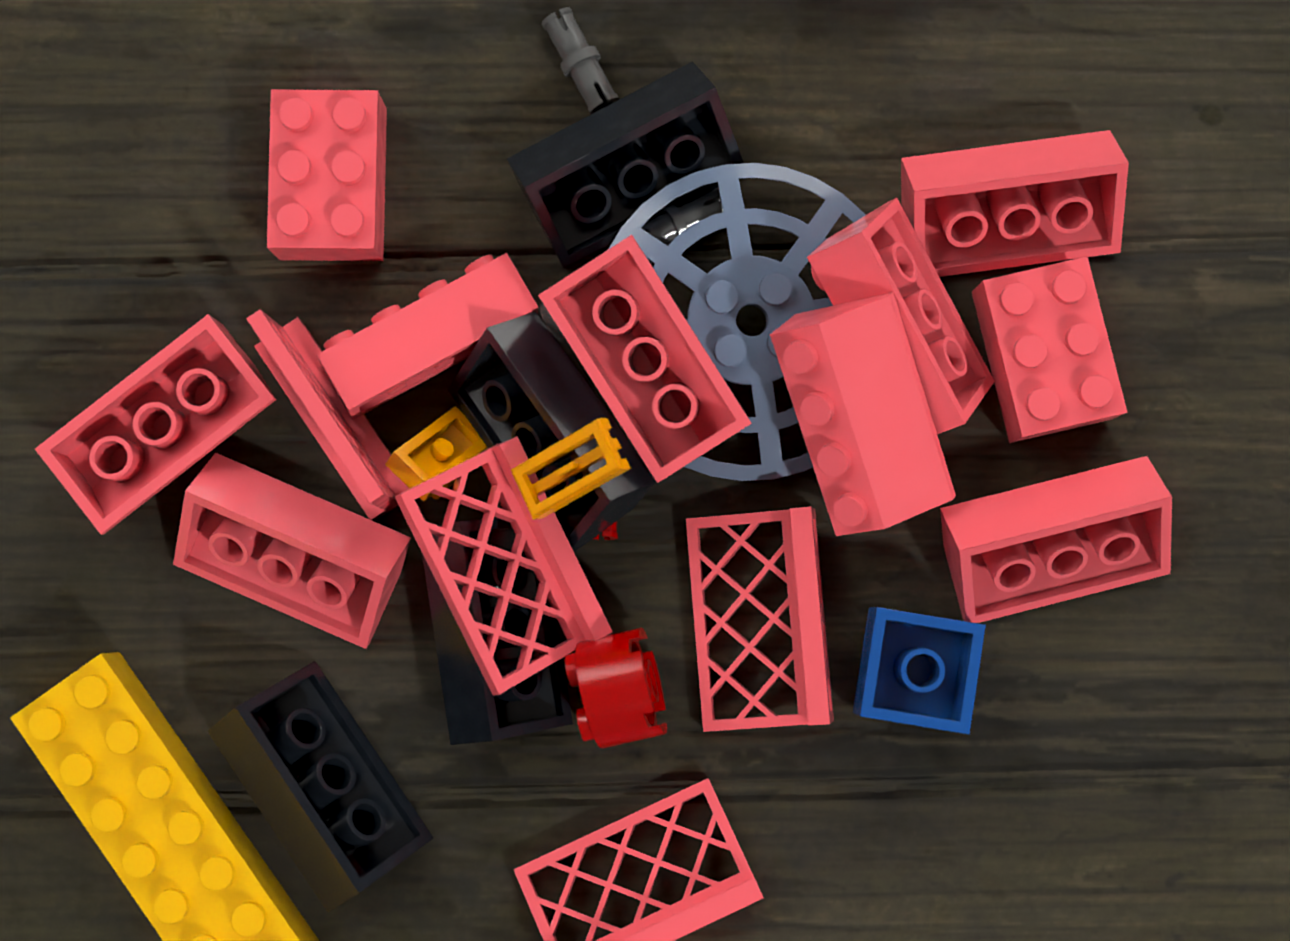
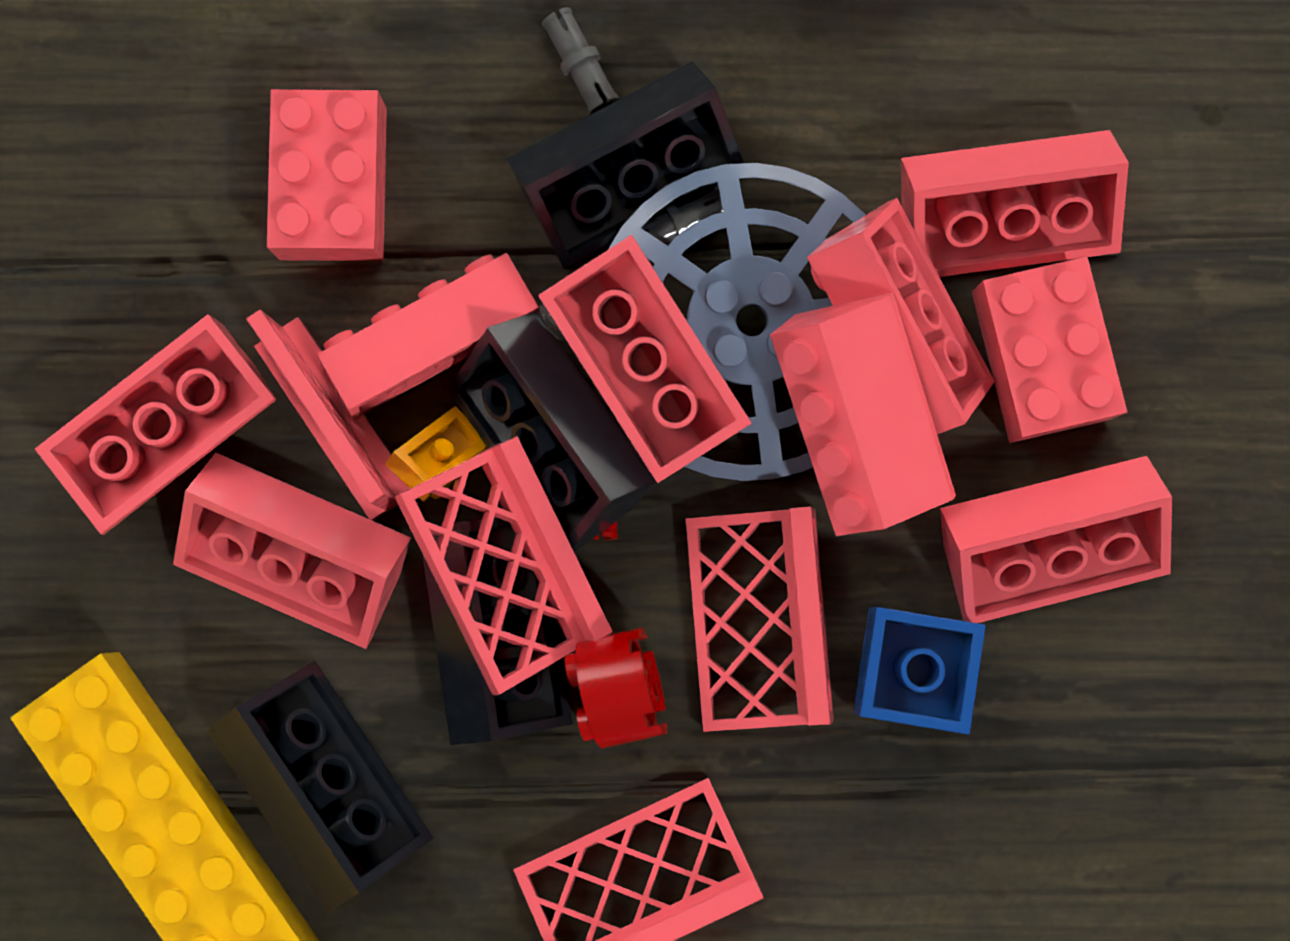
(607, 449): light orange tile -> none

